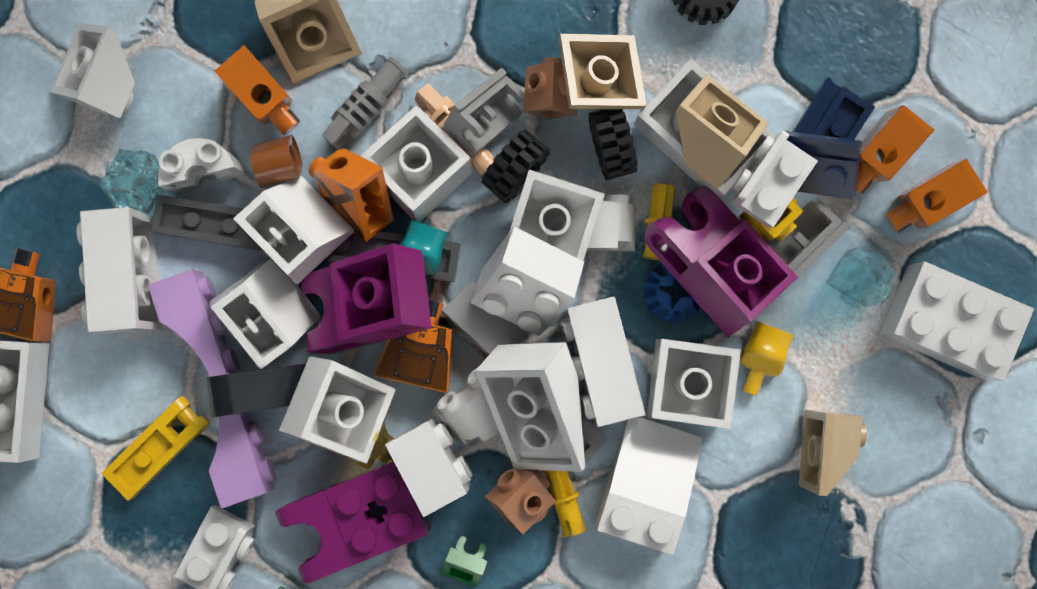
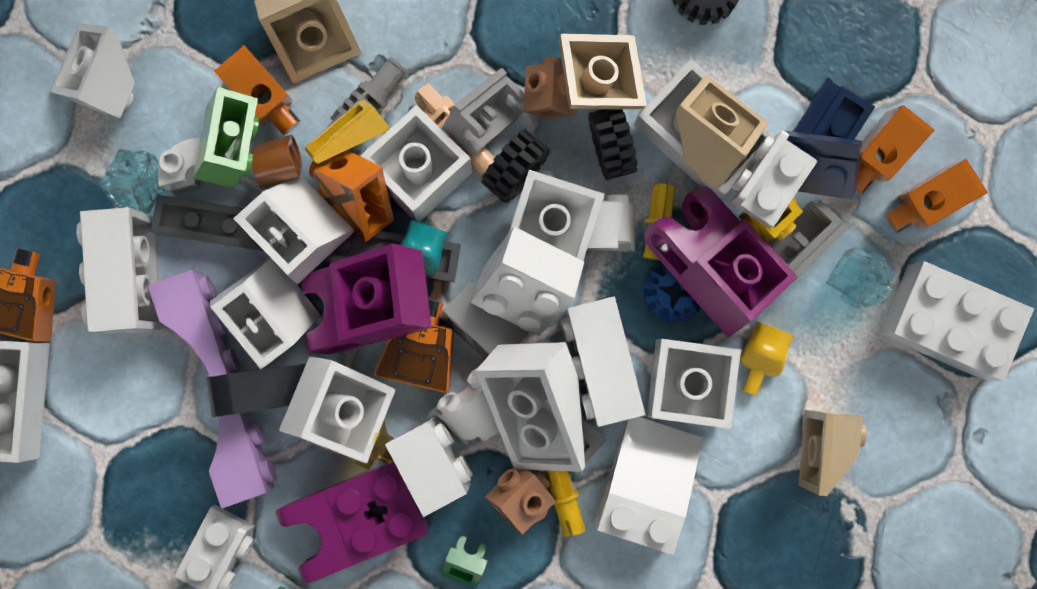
(154, 449): yellow plate -> none
(226, 138): none -> brick
(351, 129): none -> yellow slope

